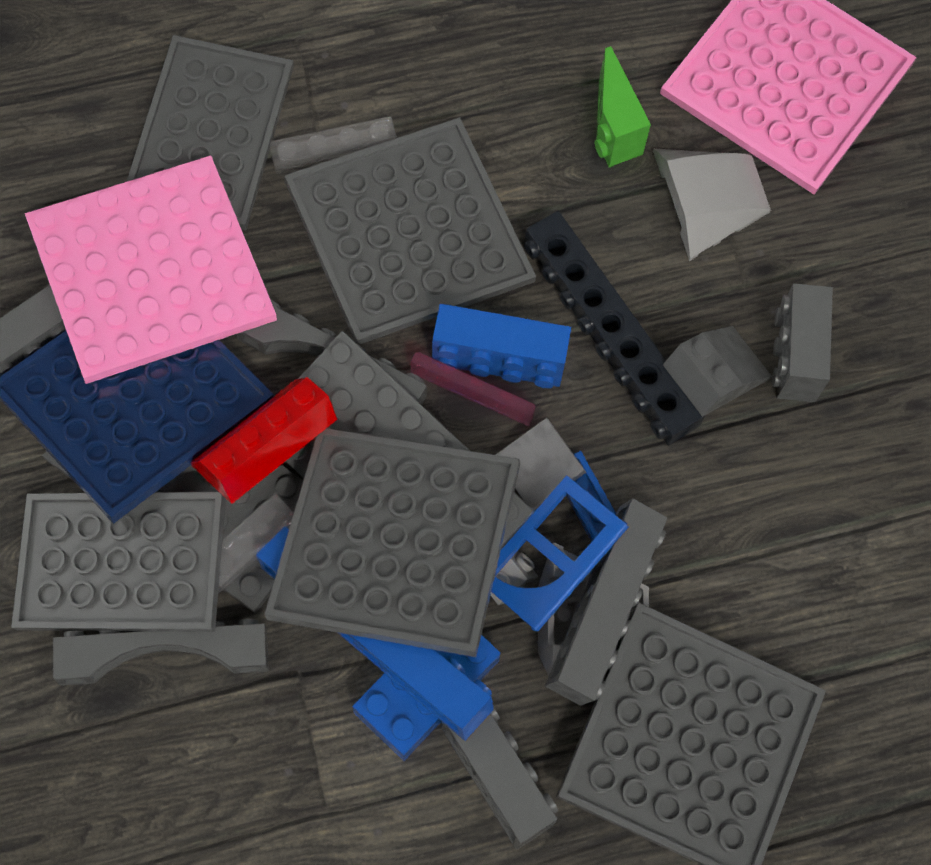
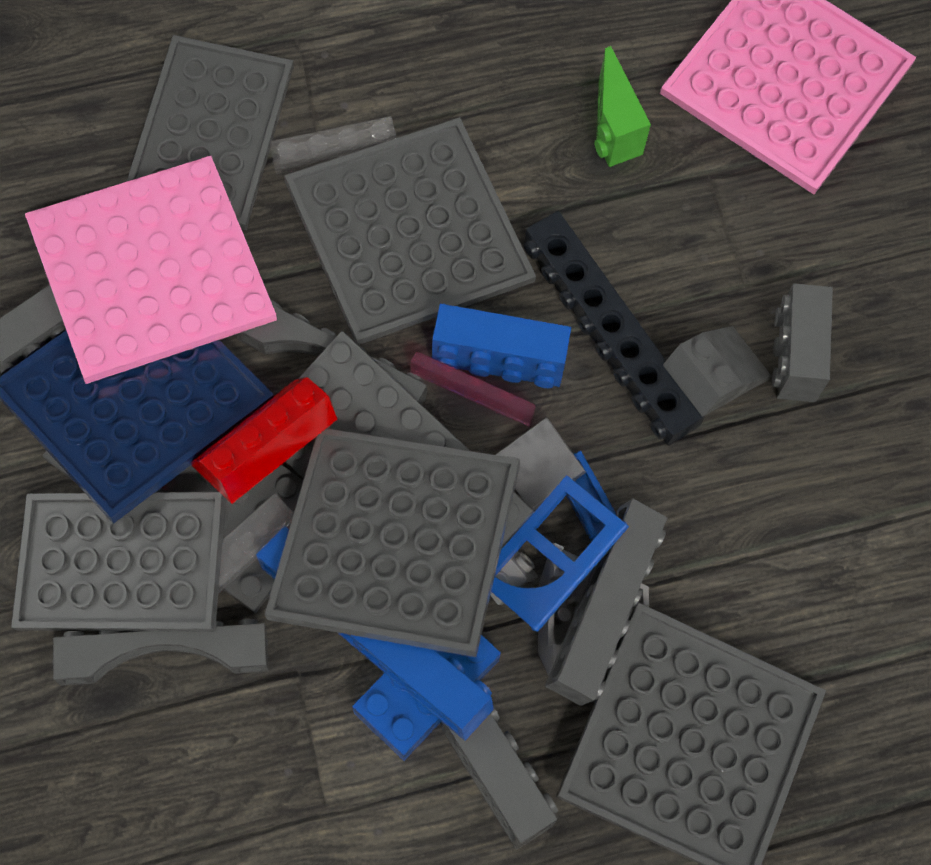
(712, 194): light grey wedge -> none

